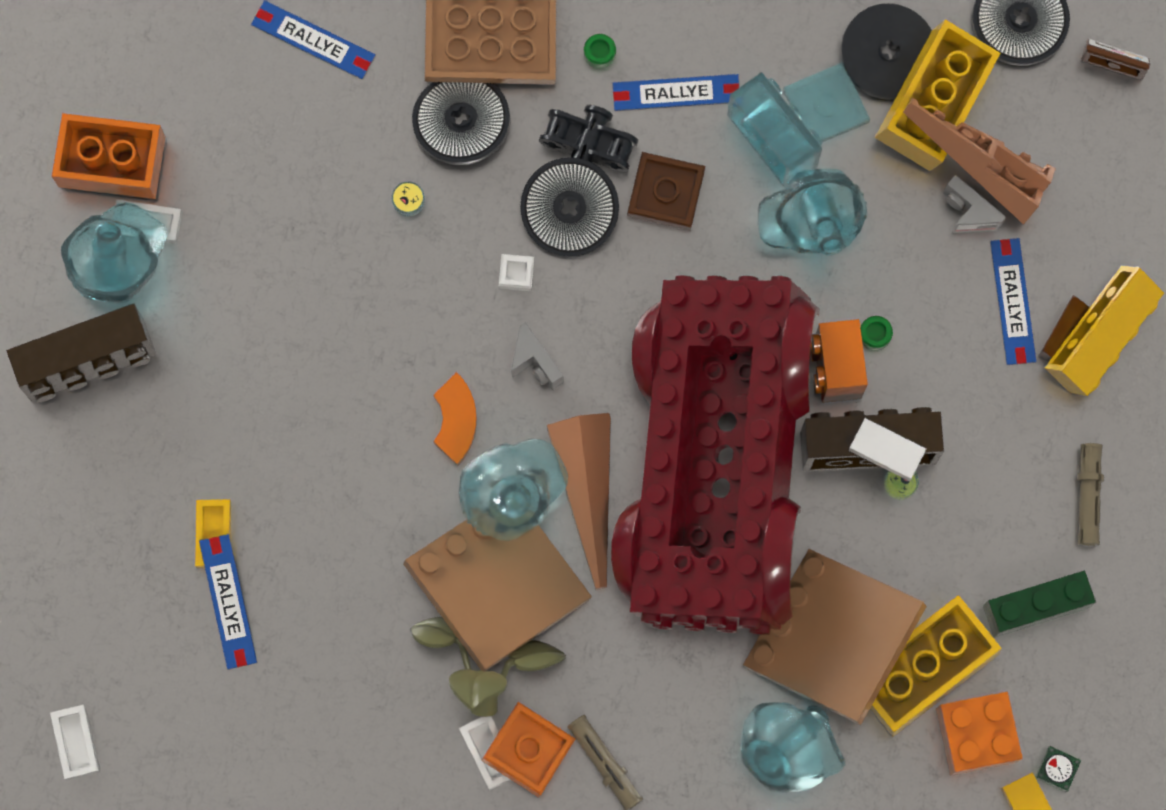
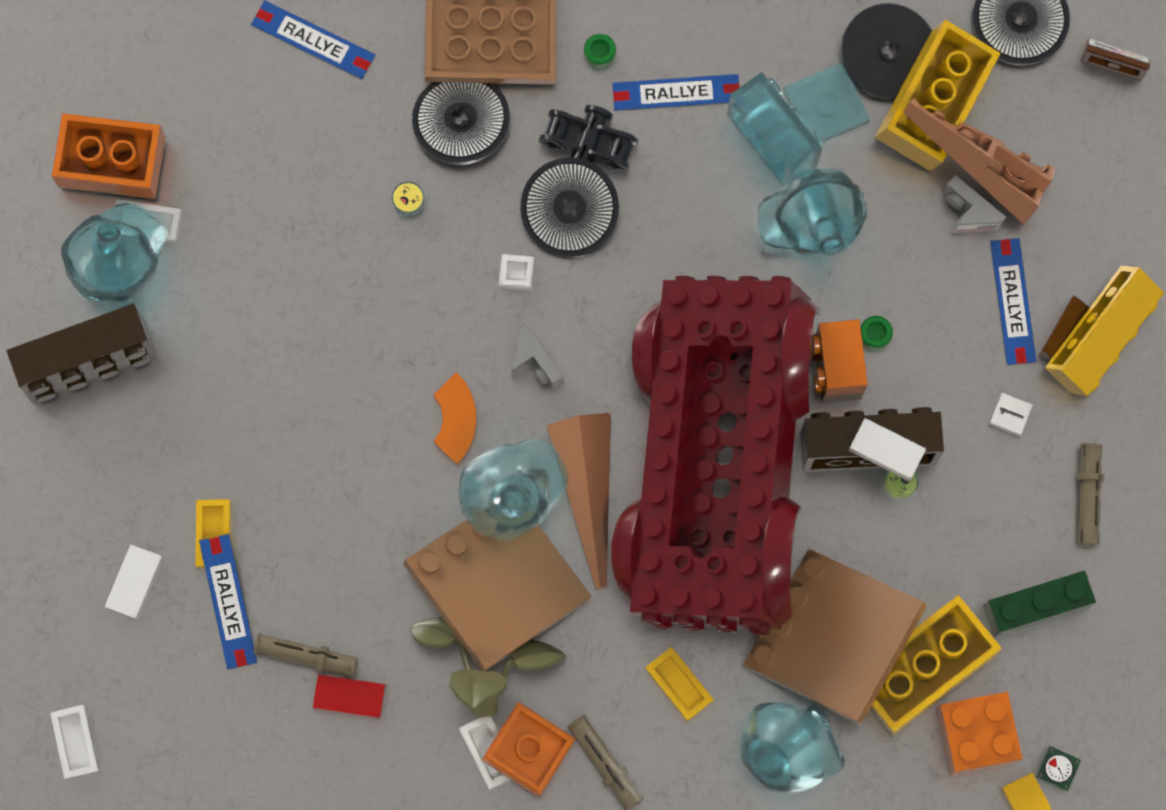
(133, 582): none -> white tile
(306, 655): none -> dark tan pin
(349, 696): none -> red tile
(666, 191): reddish brown tile -> none
(679, 684): none -> yellow tile
(1010, 414): none -> white tile

